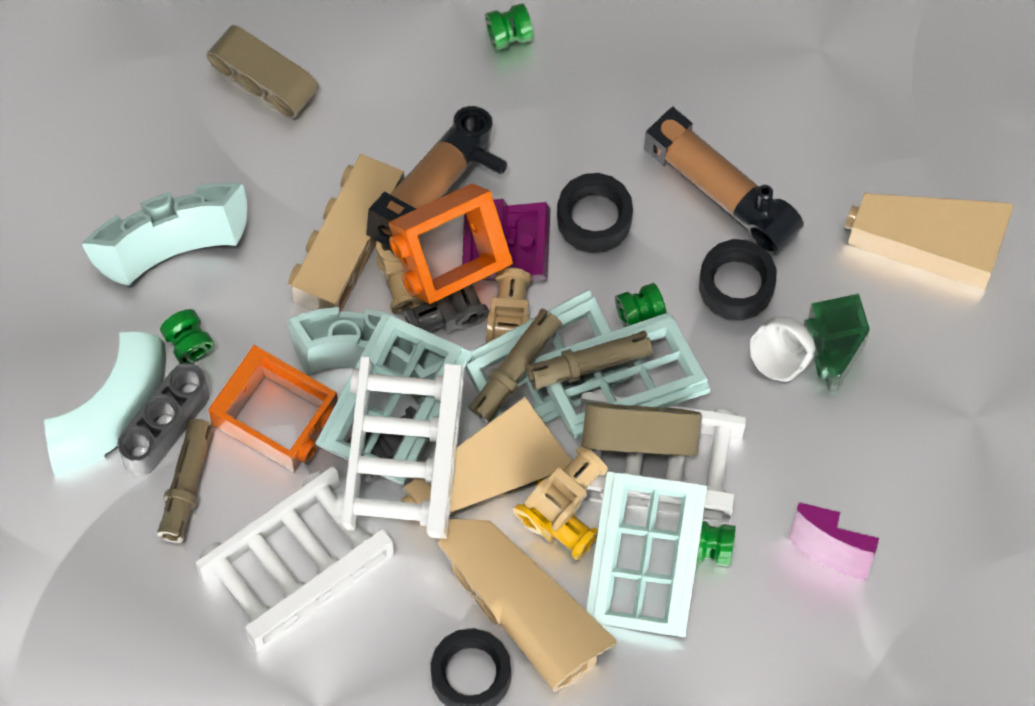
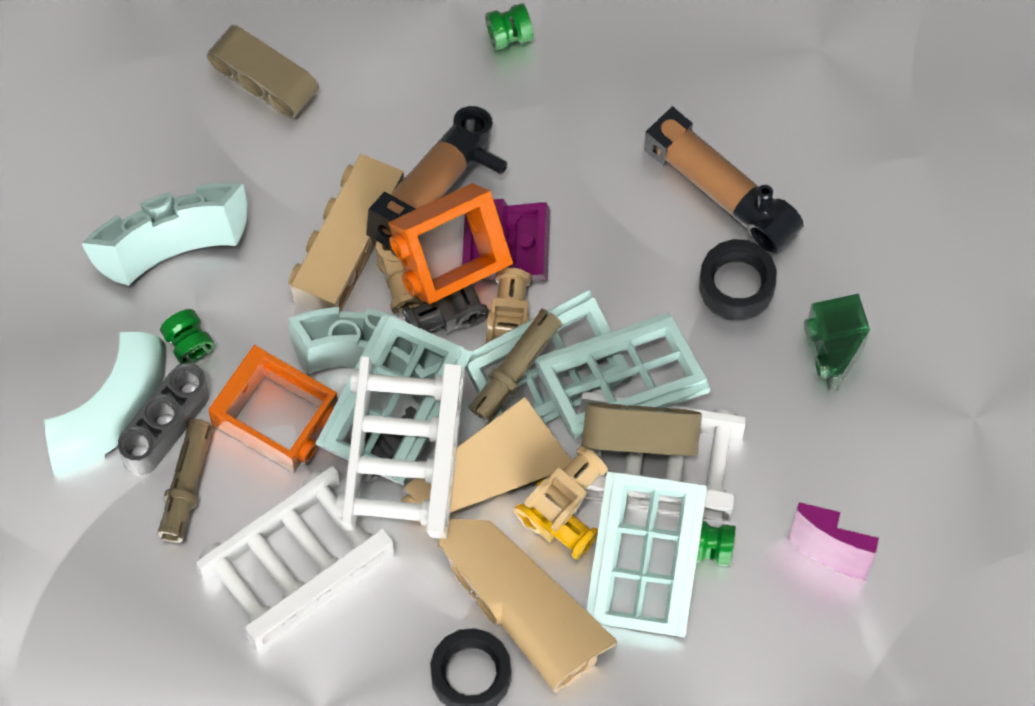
(596, 358): dark tan pin -> none
(599, 185): black tyre -> none
(641, 306): green wheel -> none
(782, 348): white hair -> none
(932, 234): tan slope -> none

